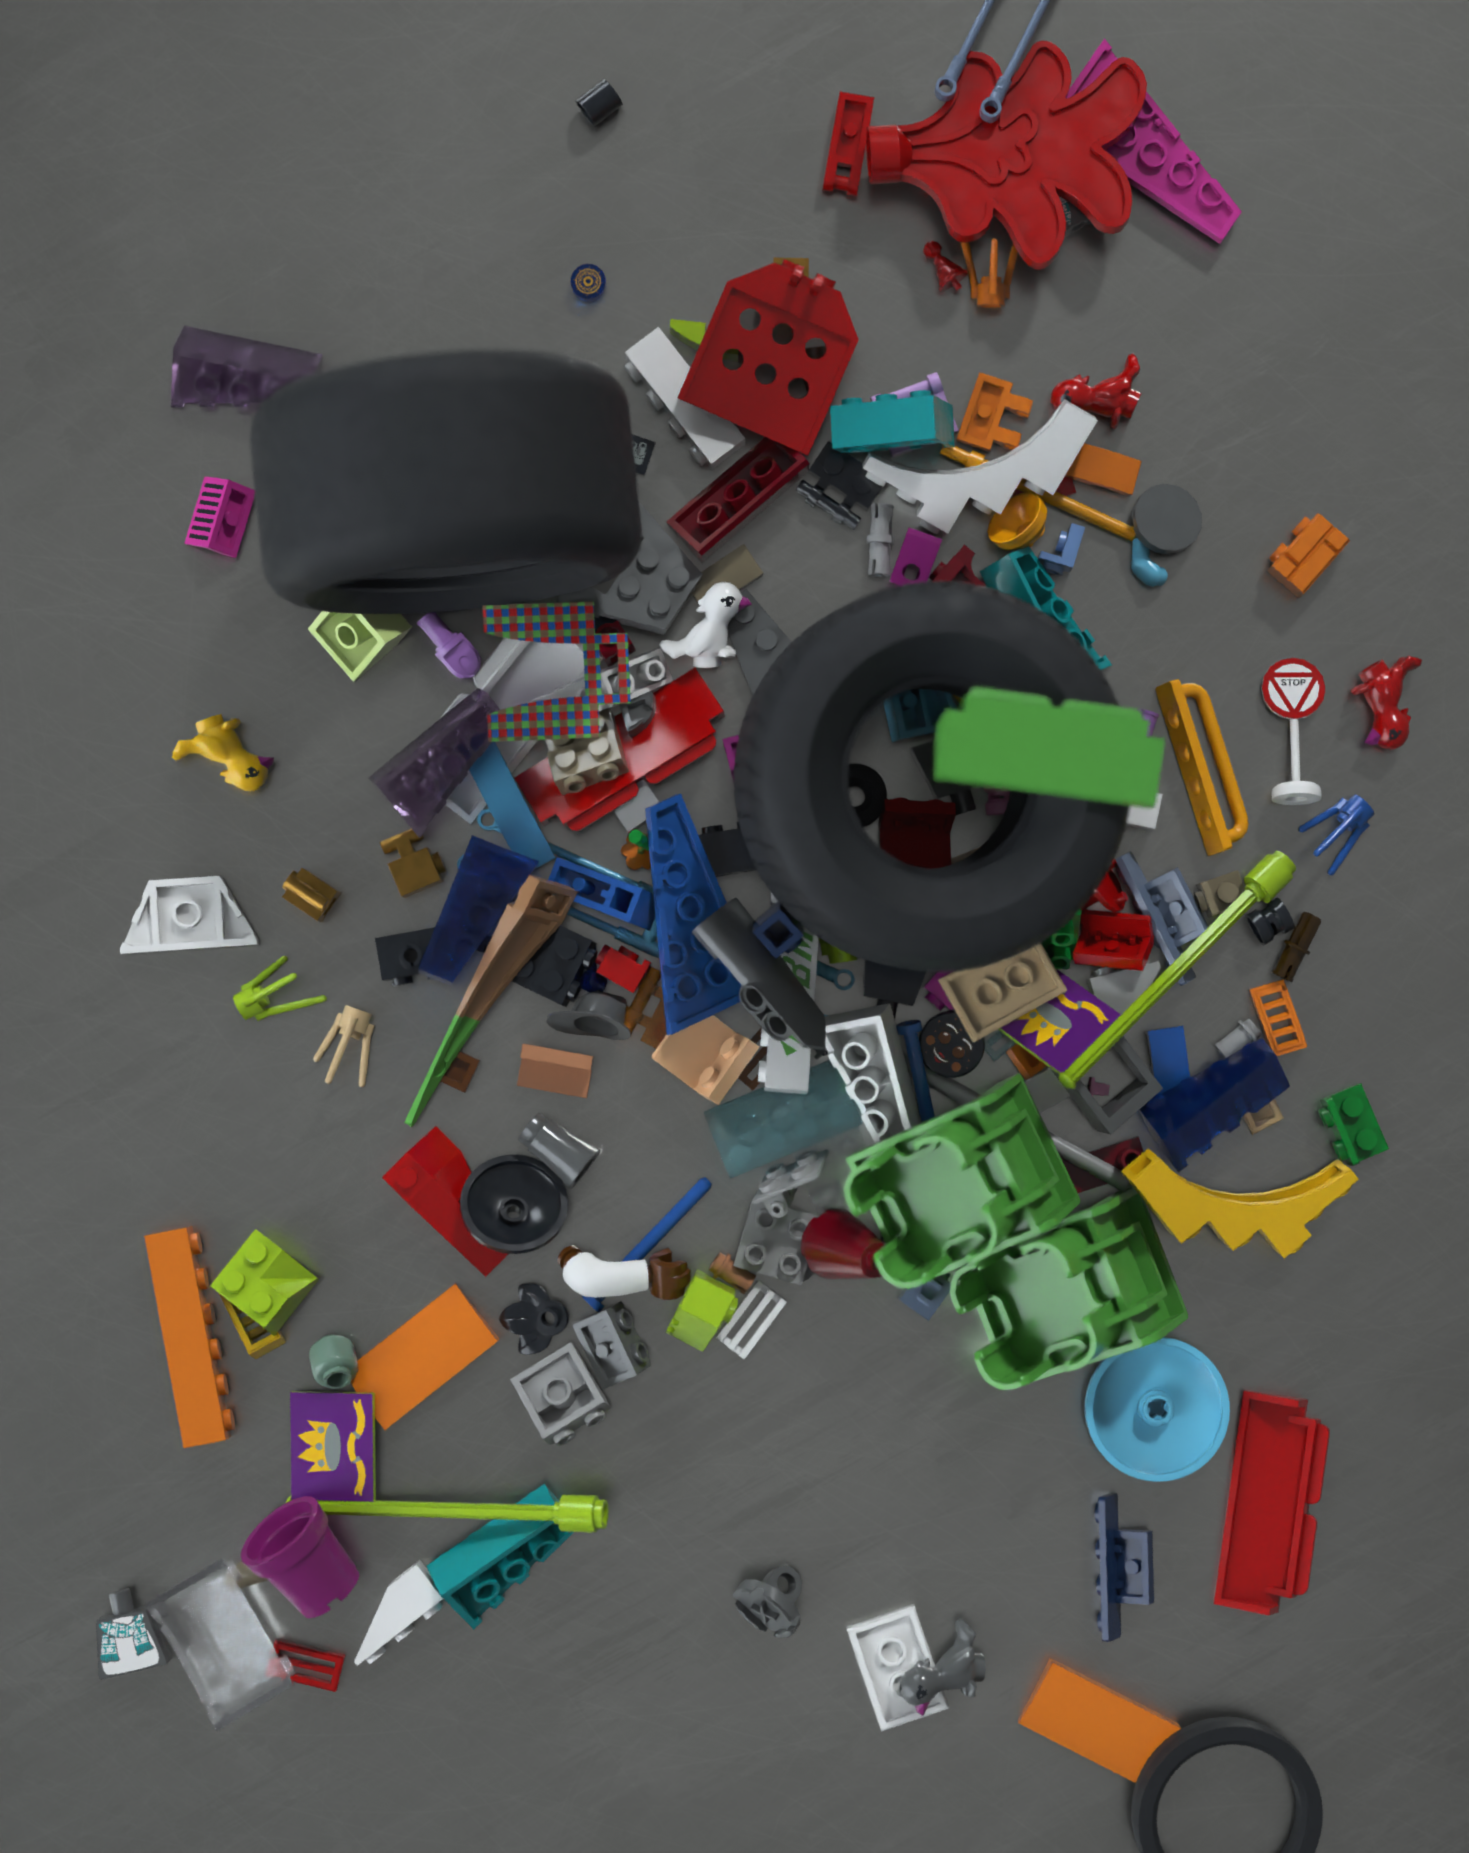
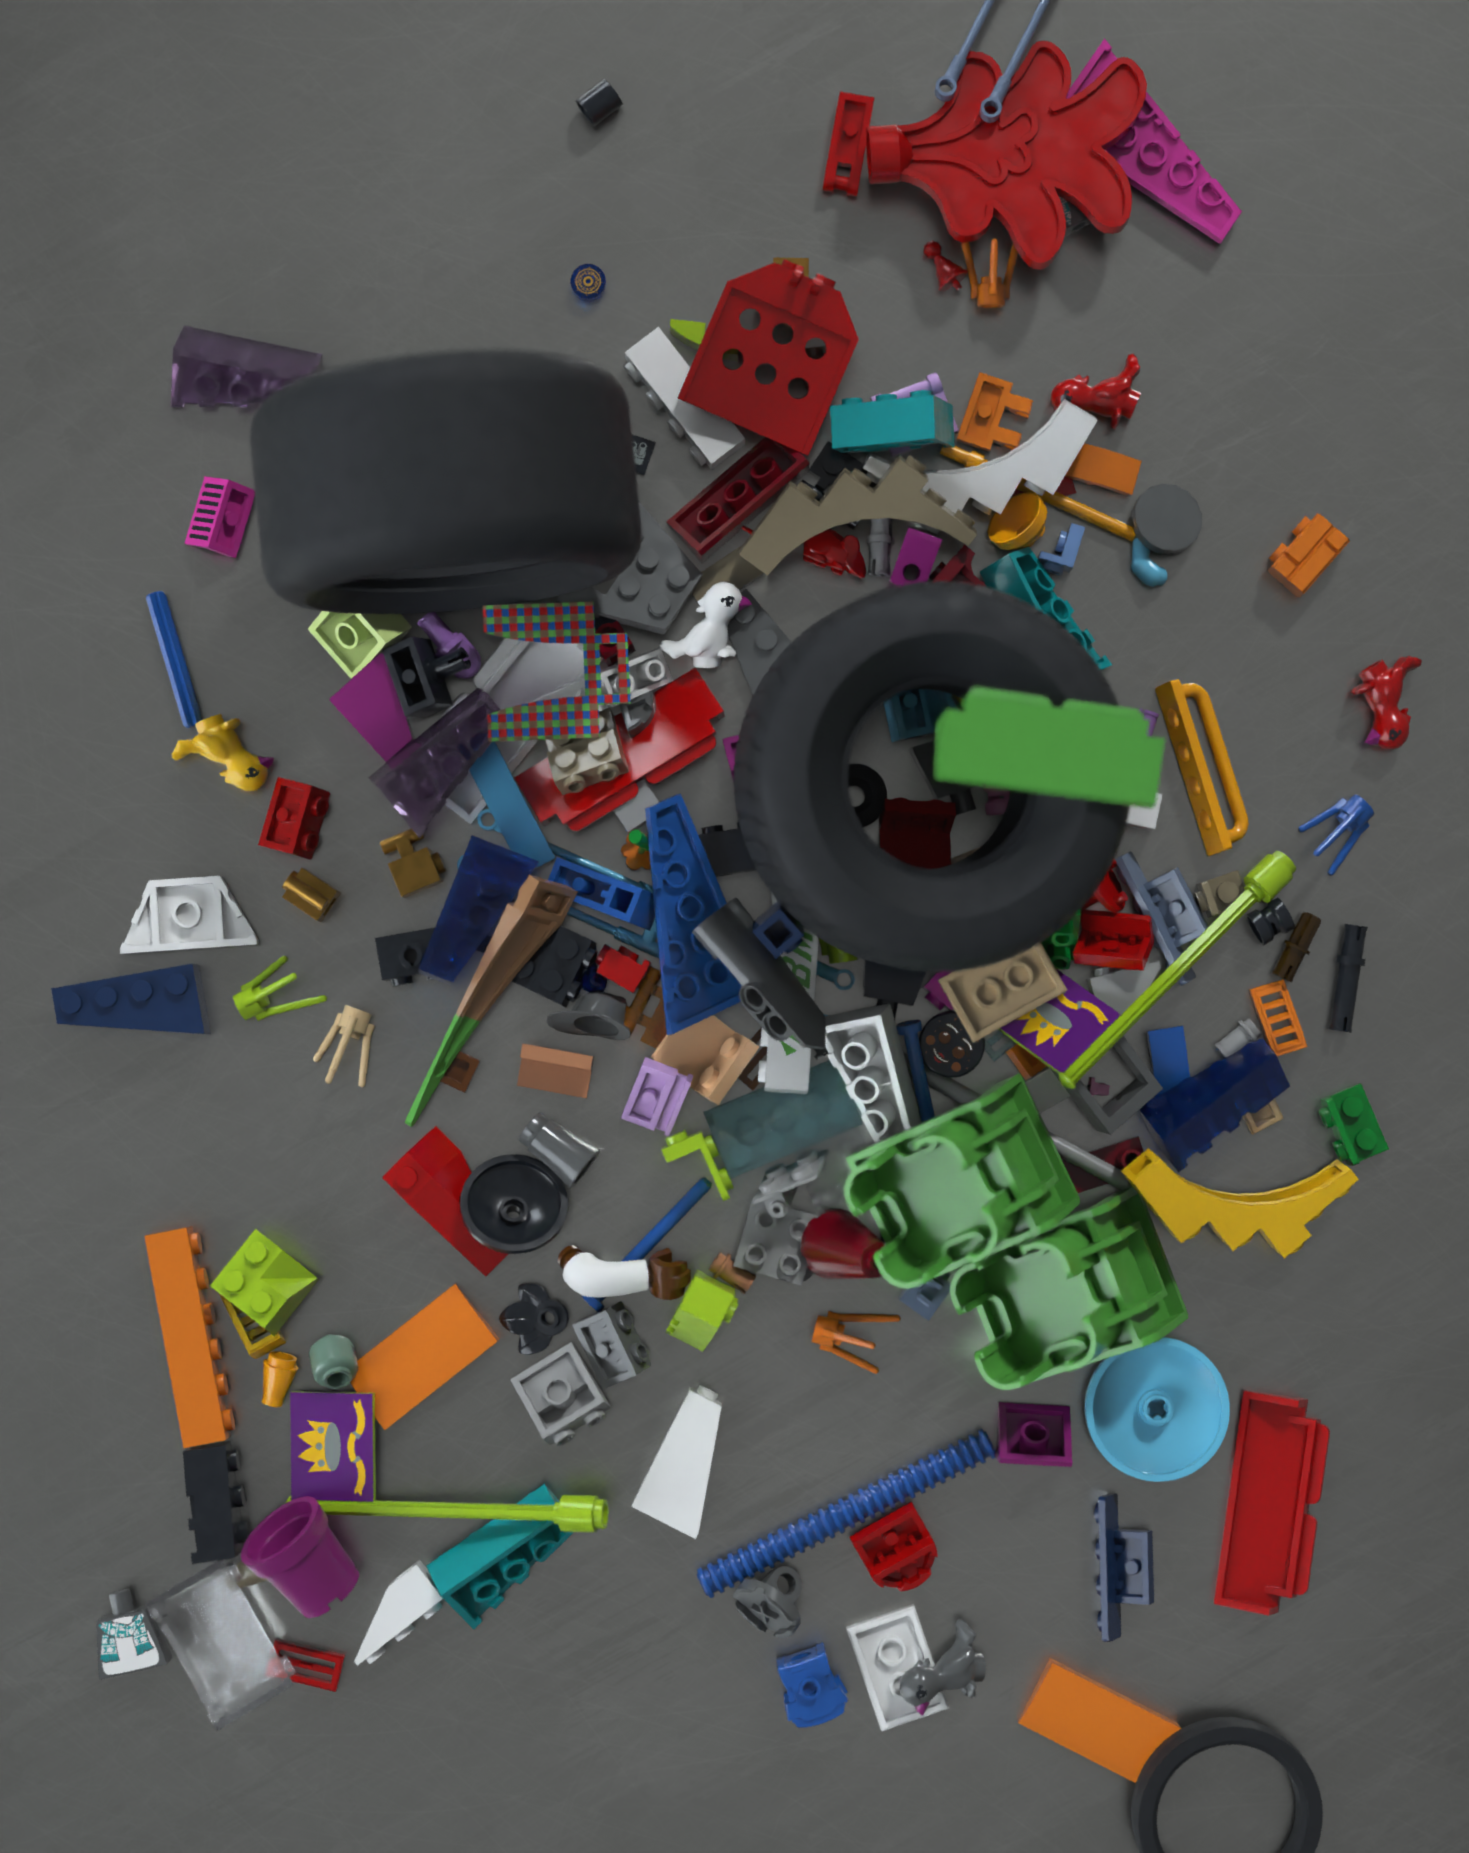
(148, 1000): none -> dark blue wedge
(174, 658): none -> blue axle
(215, 1501): none -> black wedge
(277, 1377): none -> light orange cone
(294, 818): none -> red bracket
(374, 709): none -> magenta slope
(421, 675): none -> black brick
(656, 1096): none -> lavender plate
(681, 1469): none -> white slope
(683, 1144): none -> lime bracket
(733, 1344): white tile -> none
(811, 1687): none -> blue piece
(831, 1333): none -> orange plant
(833, 551): none -> red animal
(846, 1513): none -> blue piece
(850, 498): none -> dark tan arch
(897, 1549): none -> red slope
(1034, 1434): none -> magenta slope
(1294, 692): white piece -> none
(1348, 977): none -> black pin

